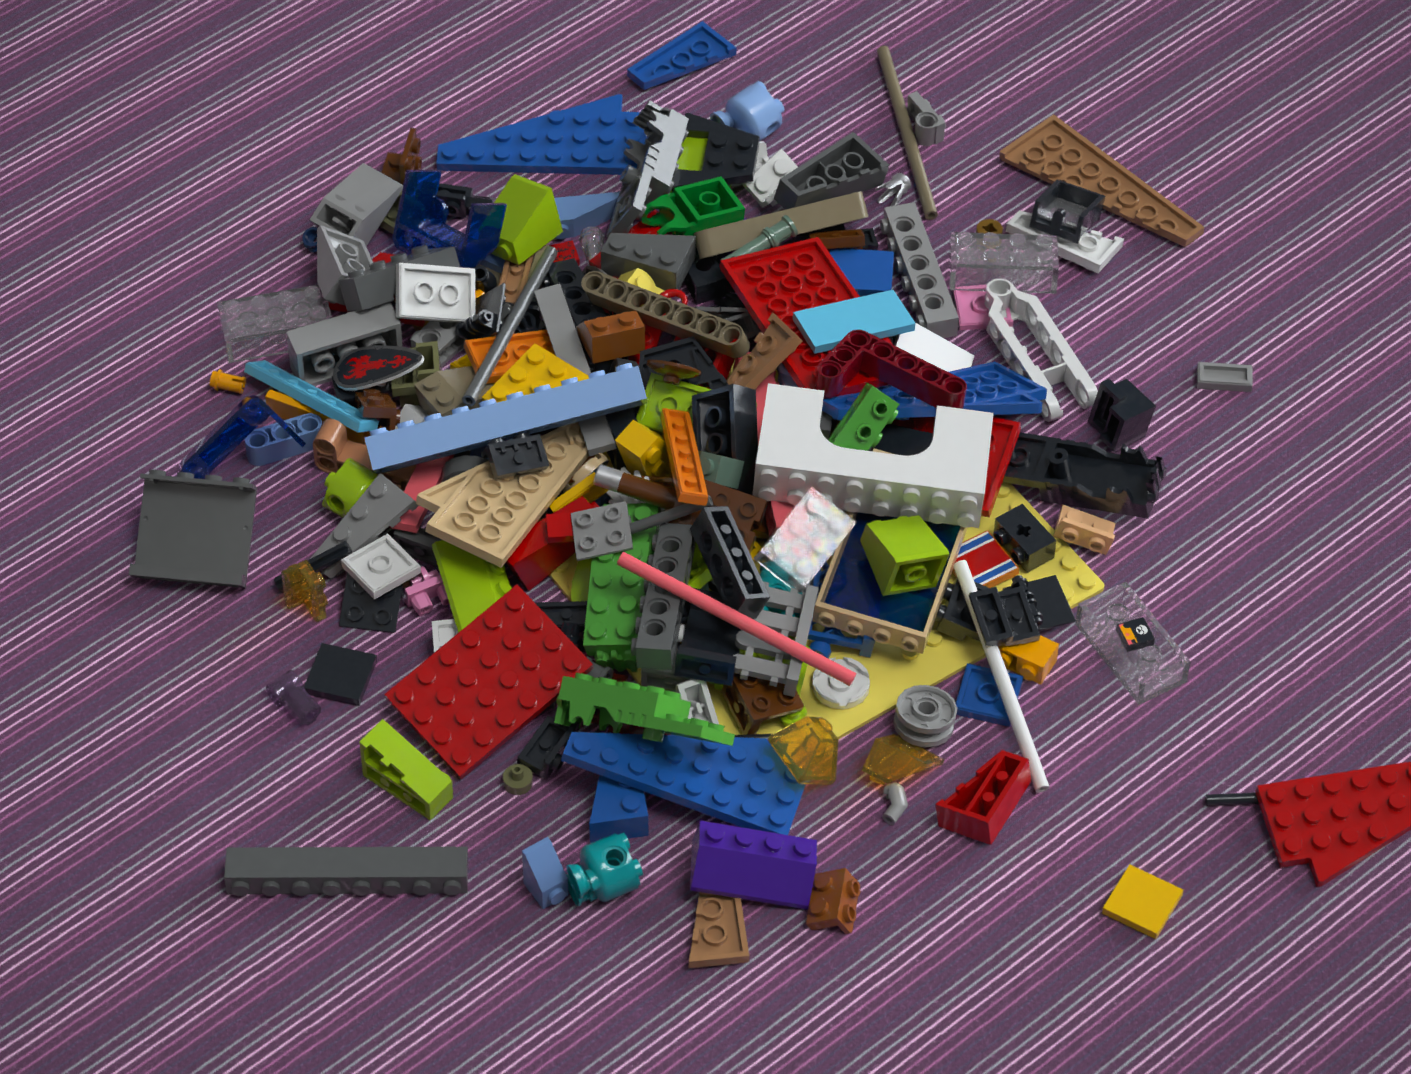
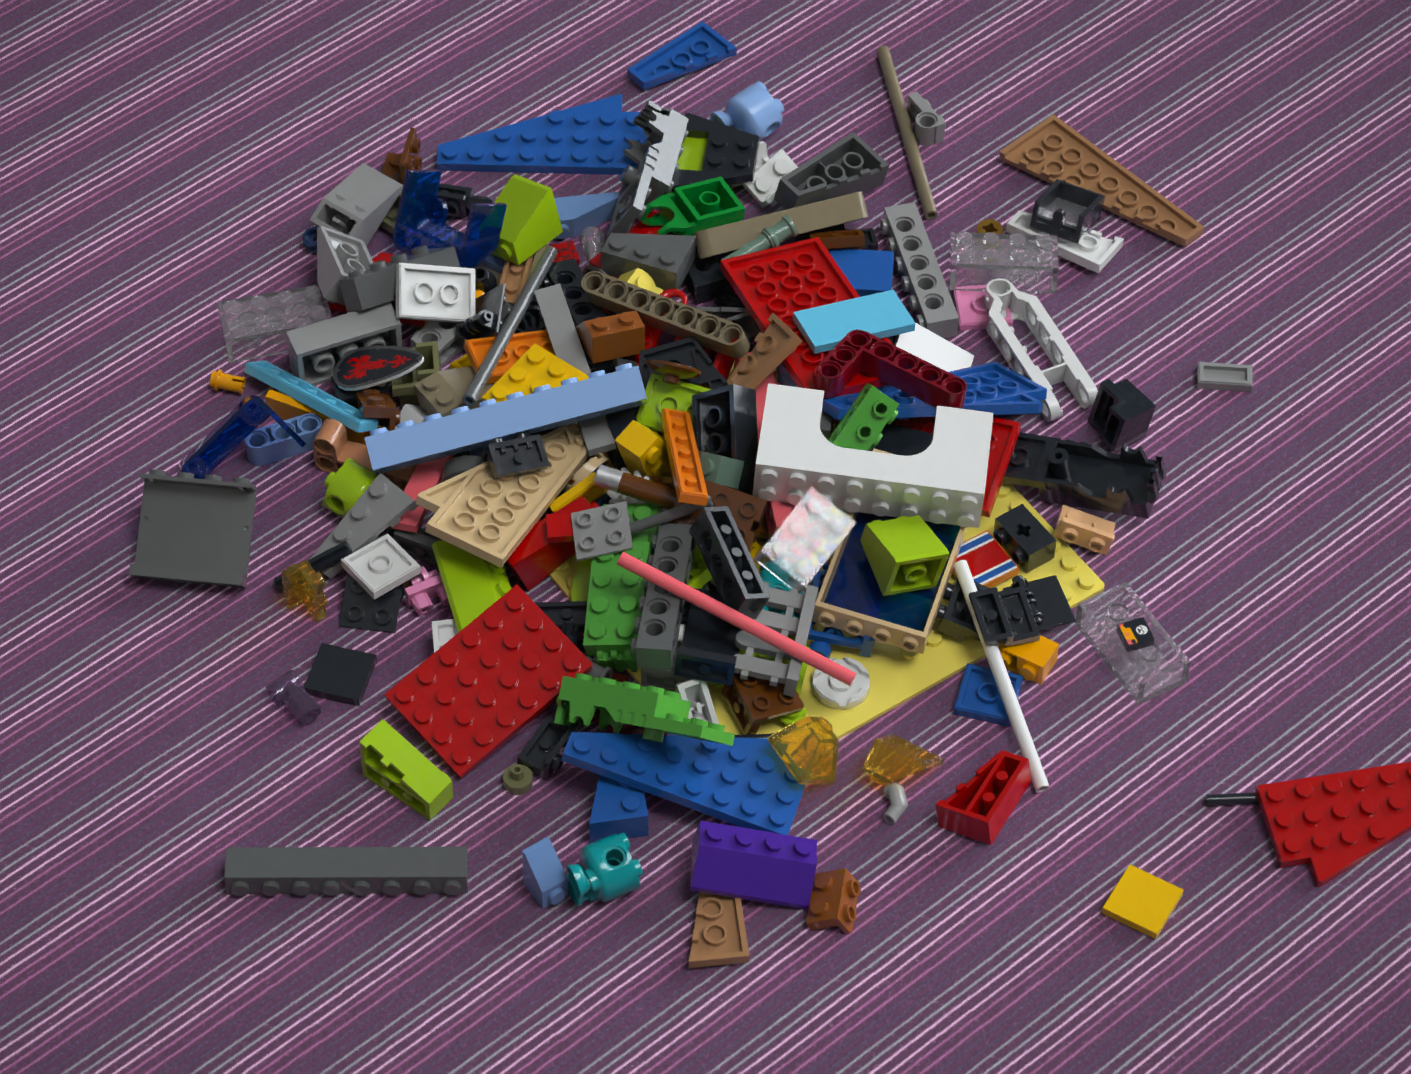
(897, 185): flat silver piece -> none
(925, 716): light grey wheel -> none

